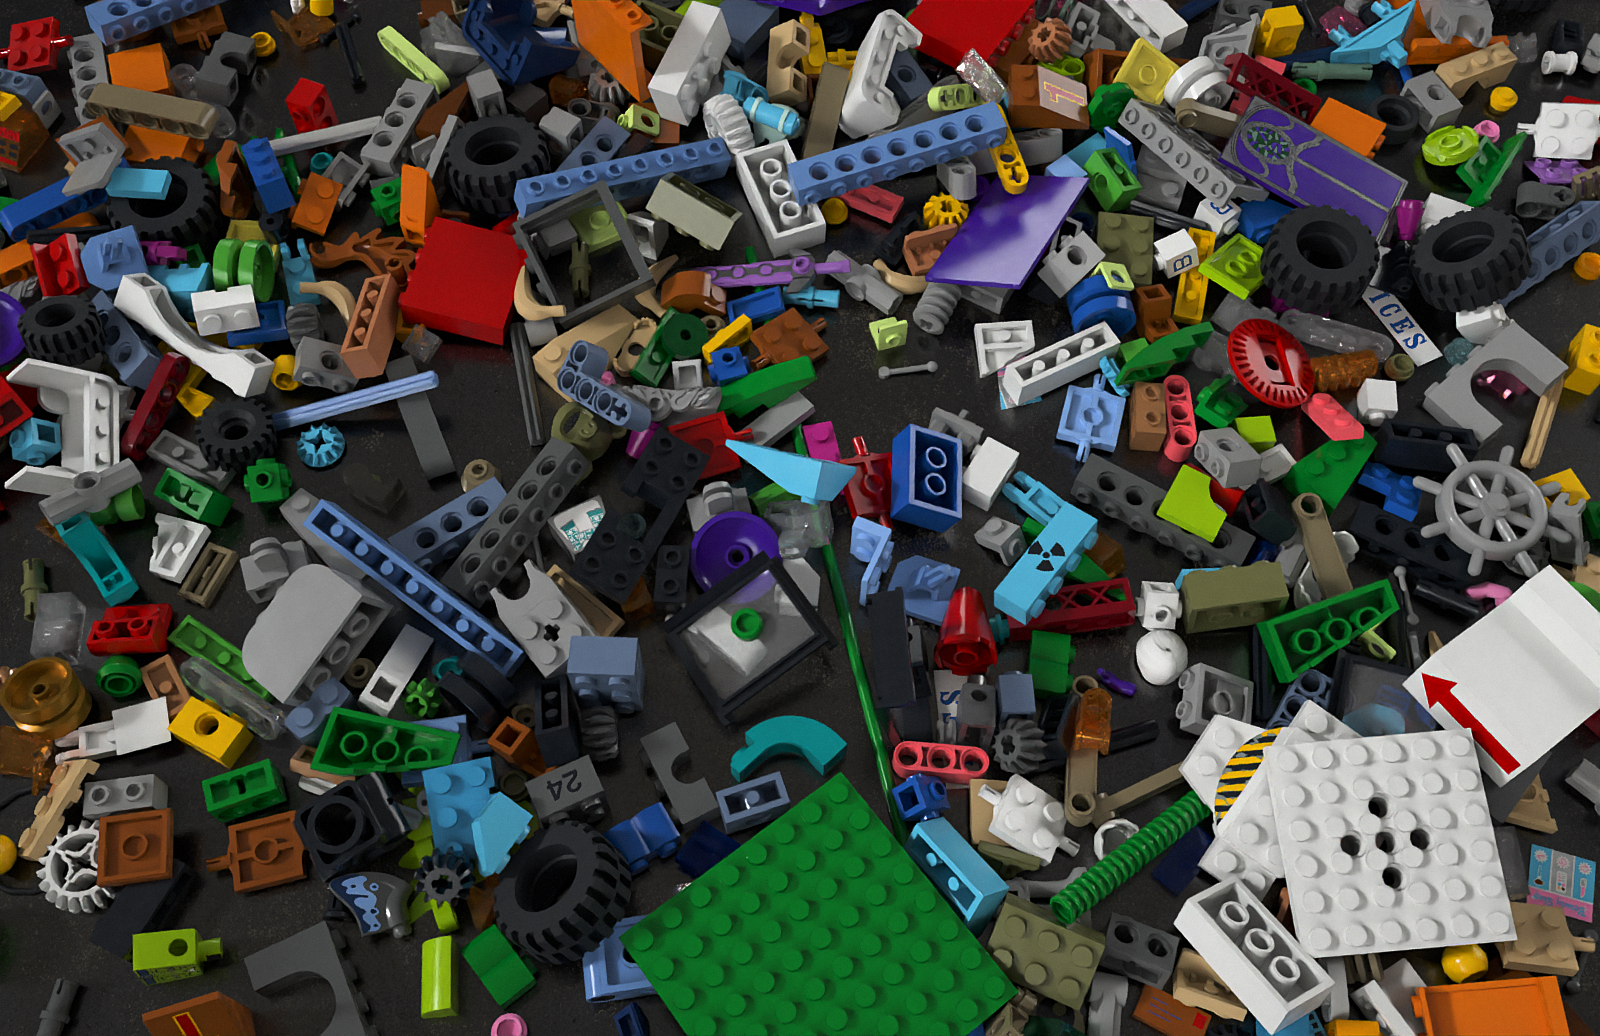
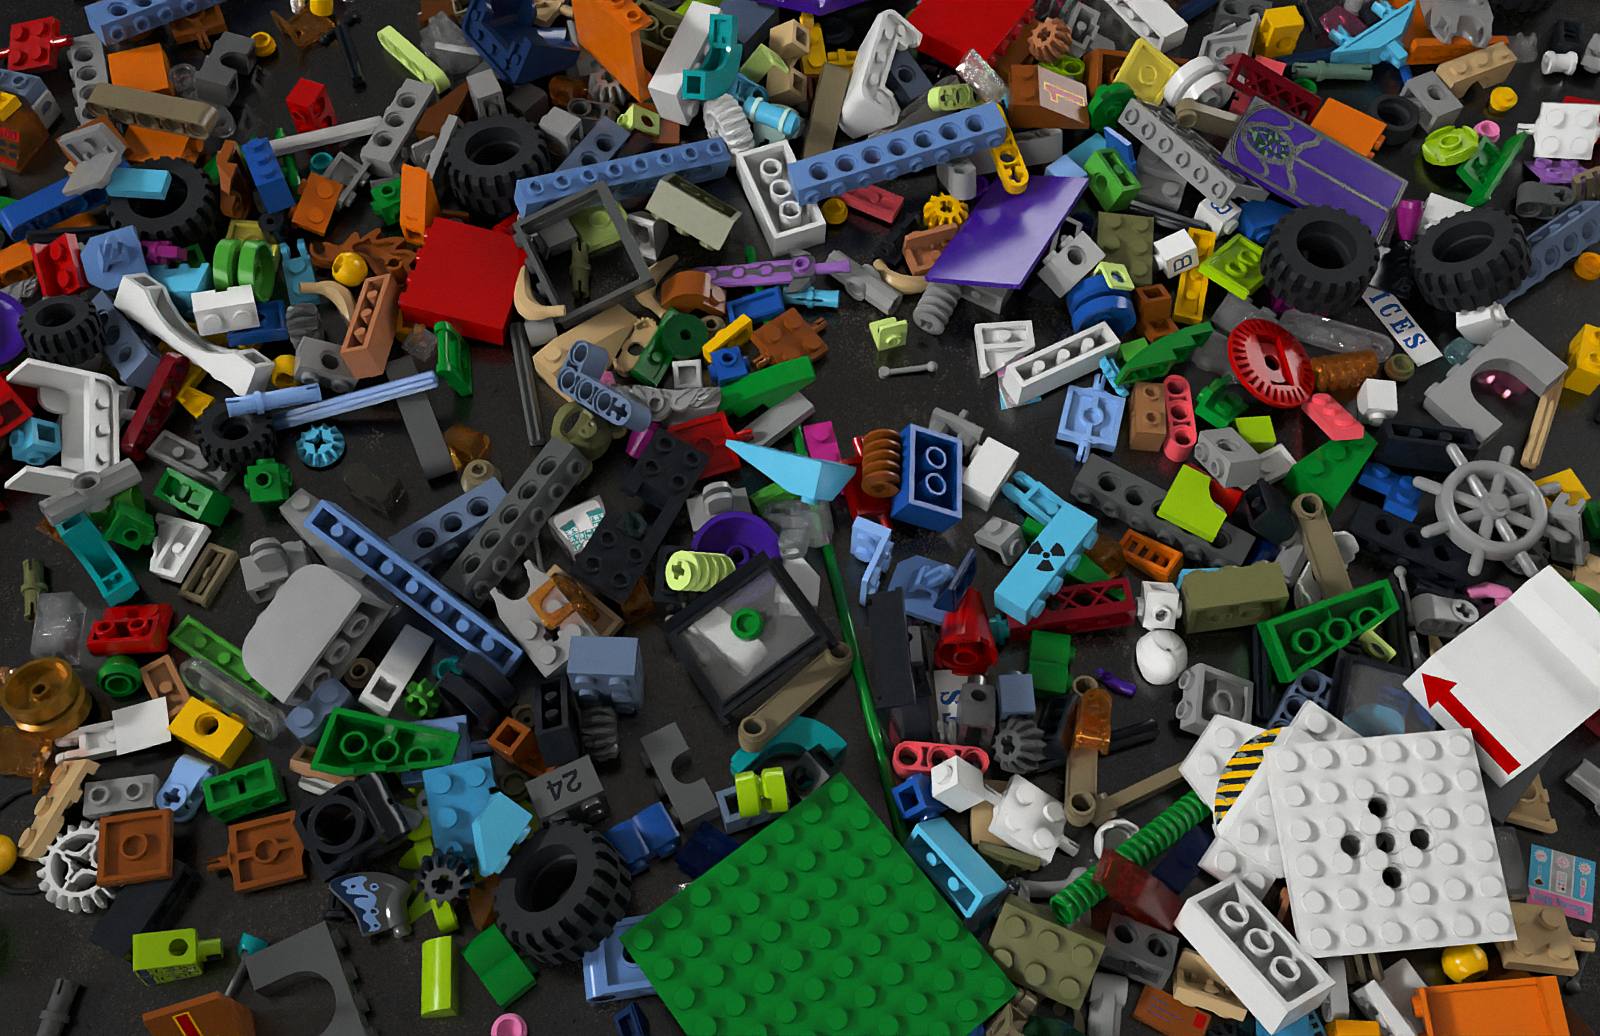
(123, 521): none -> green brick
(185, 787): none -> light blue piece
(247, 946): none -> hinge
(280, 398): none -> light blue pin
(349, 269): none -> yellow piece
(453, 358): none -> green plate
(465, 442): none -> clear orange brick
(578, 603): none -> clear orange piece
(697, 570): none -> yellowish green piece
(720, 64): none -> teal arch
(760, 62): none -> yellowish green bracket
(761, 792): none -> lime wheel
(794, 698): none -> dark tan piece
(819, 763): none -> black brick
(881, 463): none -> dark orange piece
(955, 589): none -> dark blue slope
(957, 784): none -> white brick
(972, 924): none -> black hinge
(1138, 891): none -> clear red slope
(1144, 564): none -> orange slope
(1441, 616): none -> light grey piece

